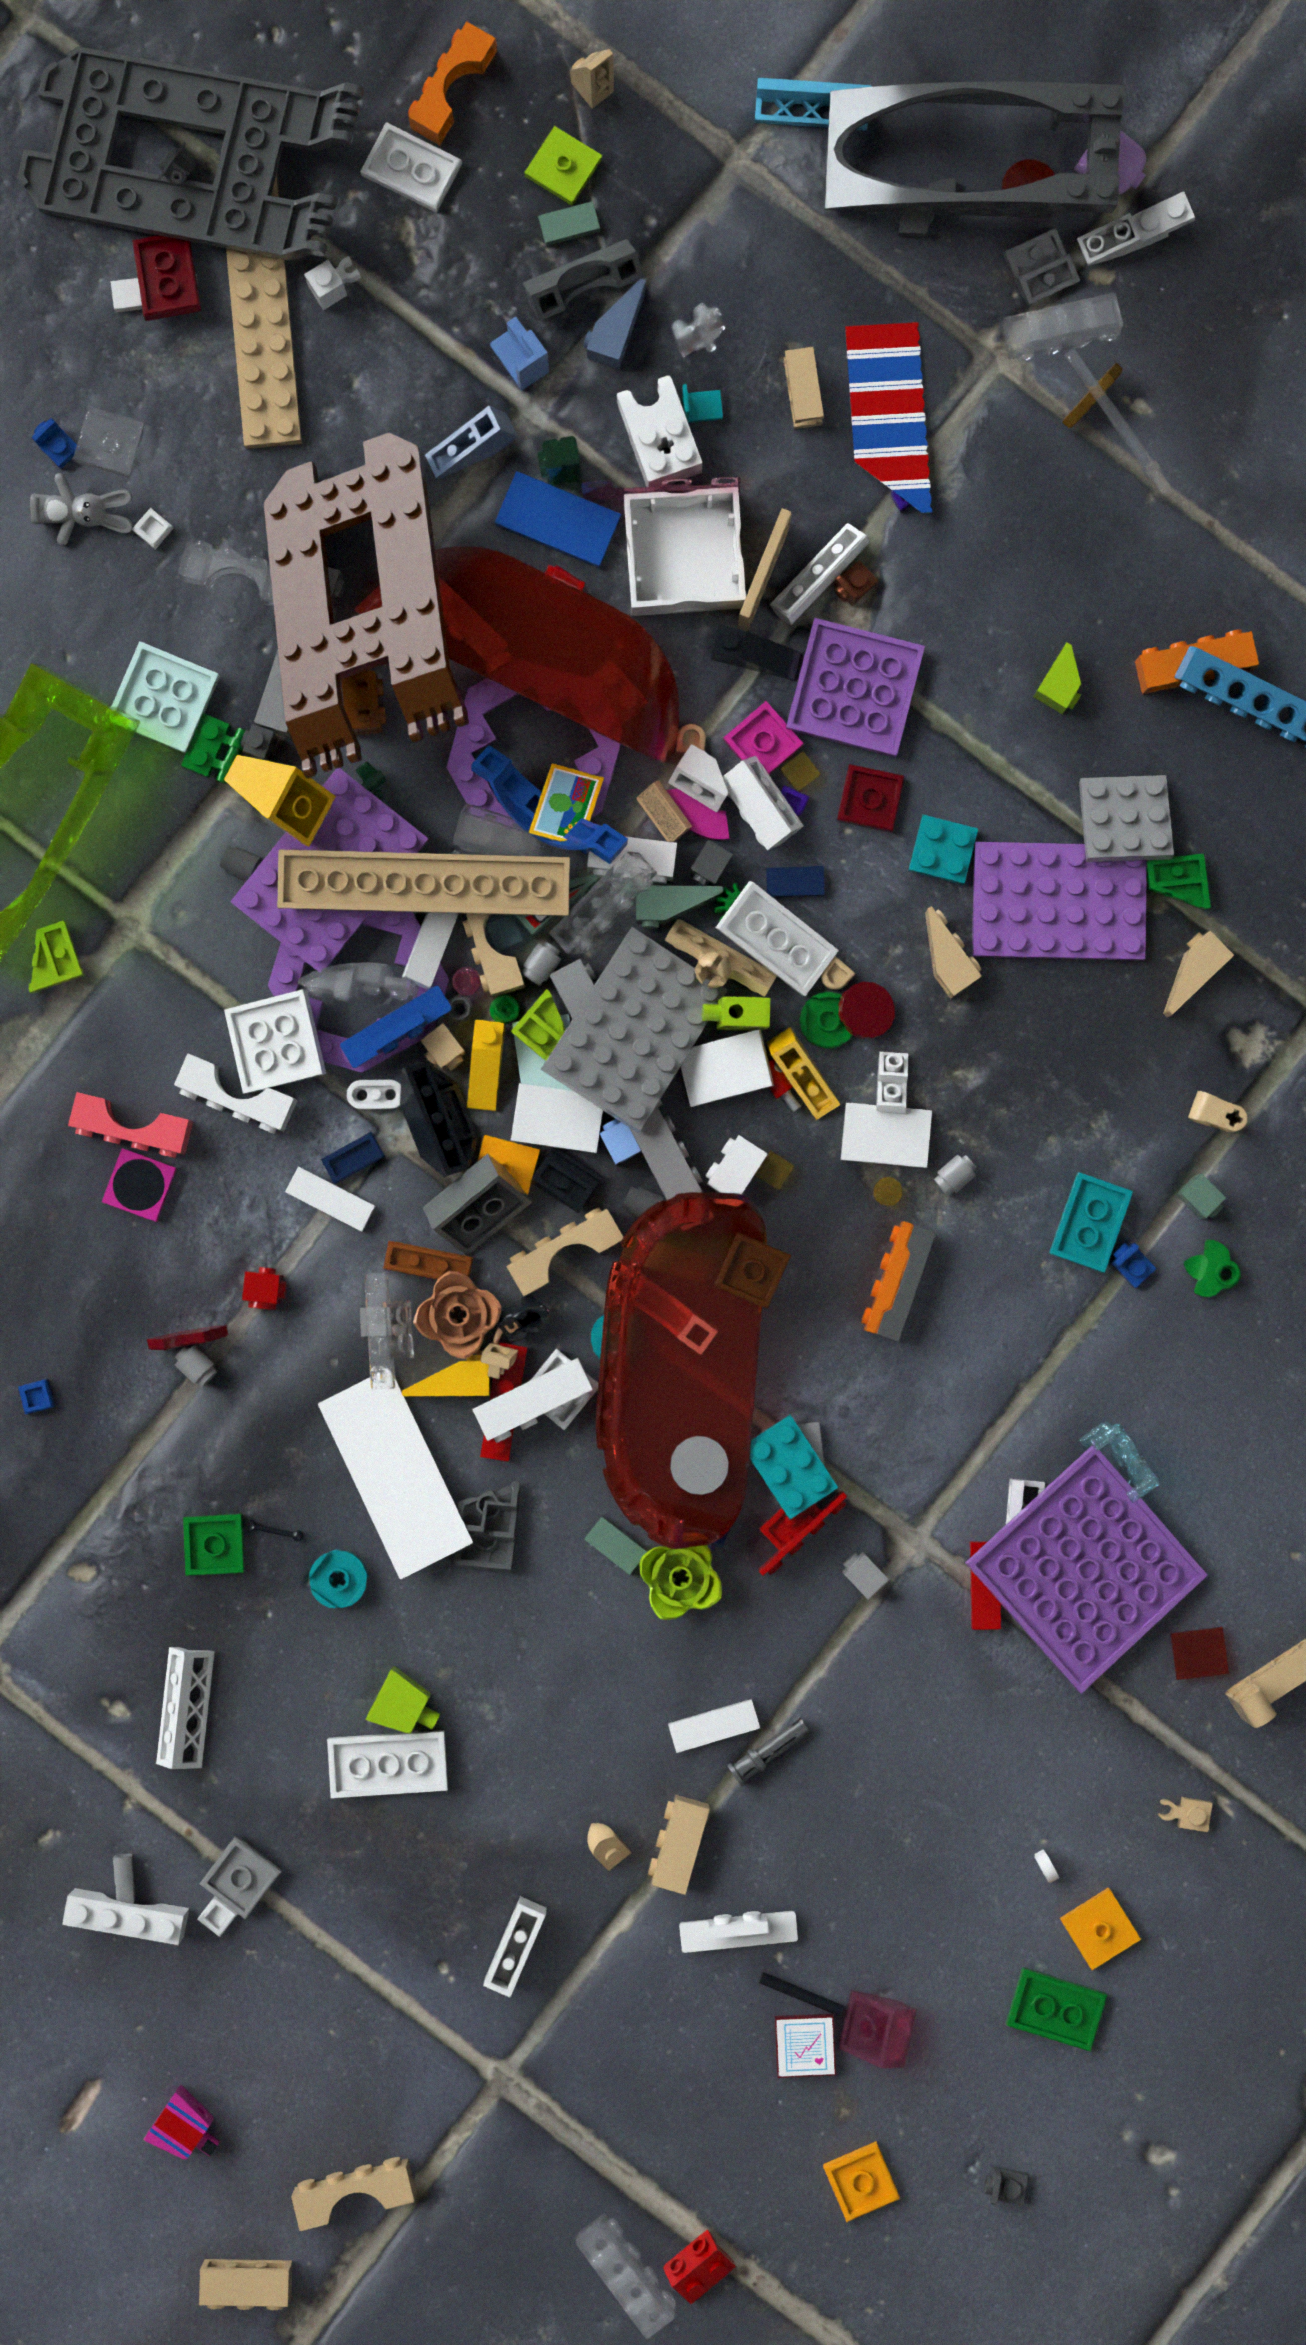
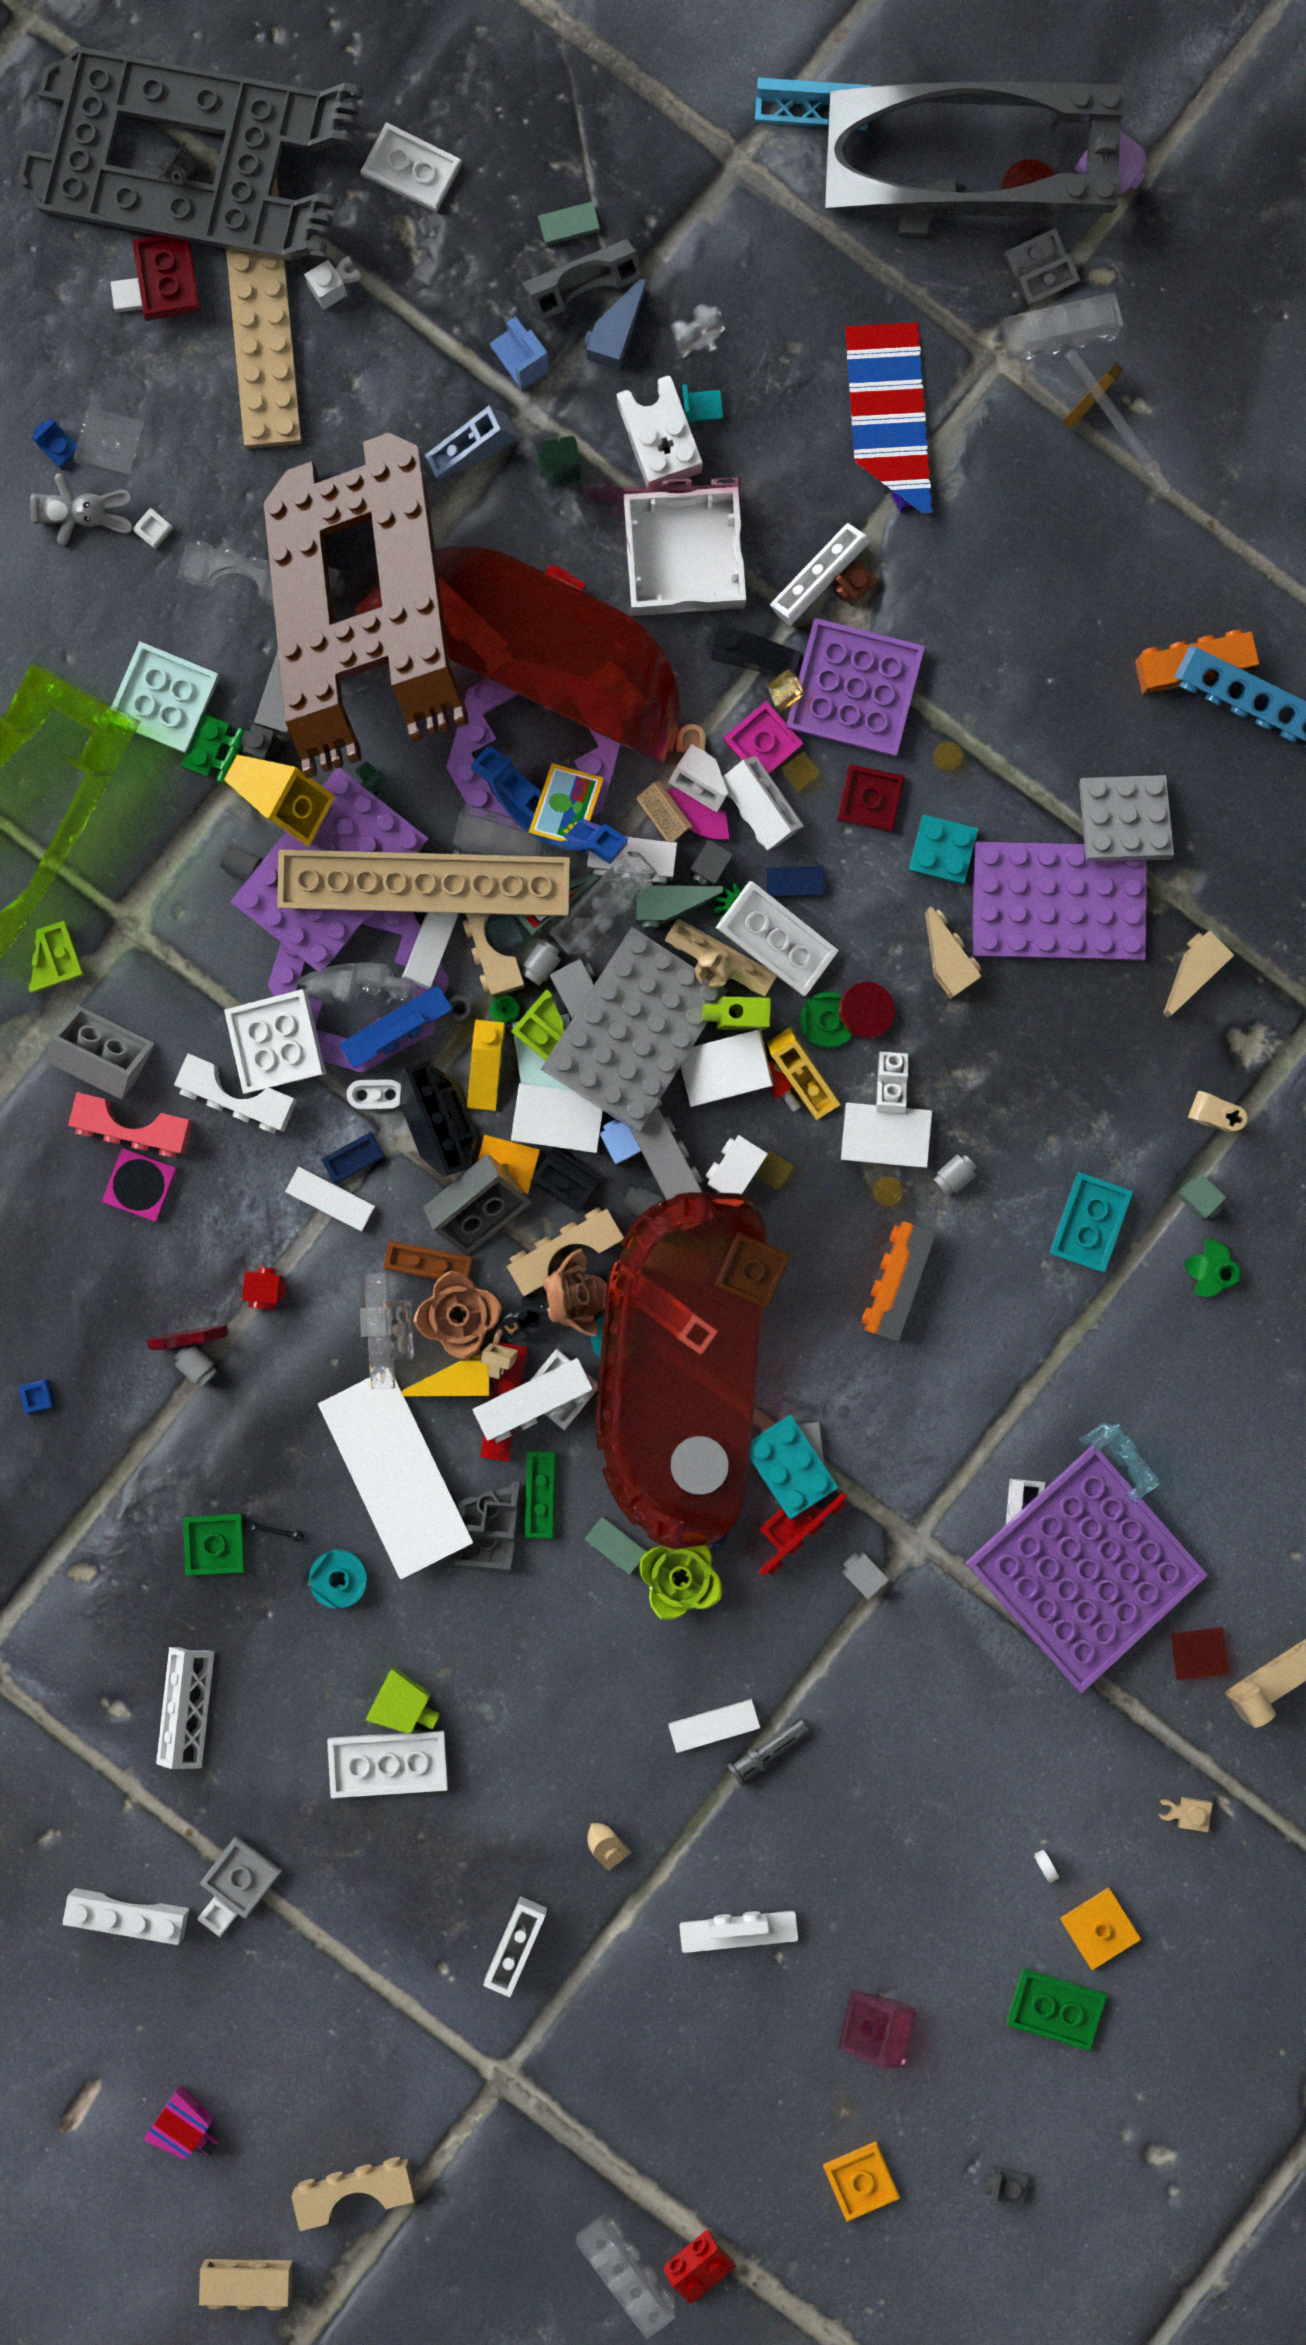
(98, 1052): none -> light grey slope
(124, 1878): light grey bar -> none
(362, 702): dark orange brick -> none
(443, 1048): tan brick -> none
(466, 981): clear pink plate -> none
(469, 54): orange arch -> none
(540, 1494): none -> green tile
(557, 519): blue tile -> none
(563, 165): lime plate -> none
(575, 1295): none -> nougat brick
(594, 77): tan slope -> none
(678, 1844): tan brick -> none
(764, 570): tan tile -> none
(785, 689): none -> clear yellow tile
(795, 799): dark purple tile -> none
(801, 1994): black bar -> none
(803, 388): tan piece -> none
(805, 2045): white tile -> none
(836, 975): tan tile -> none
(947, 756): none -> clear yellow tile
(984, 1606): red tile -> none
(1061, 682): lime slope -> none
(1132, 1264): blue bracket -> none
(1136, 231): white slope -> none
(1180, 879): green wing -> none

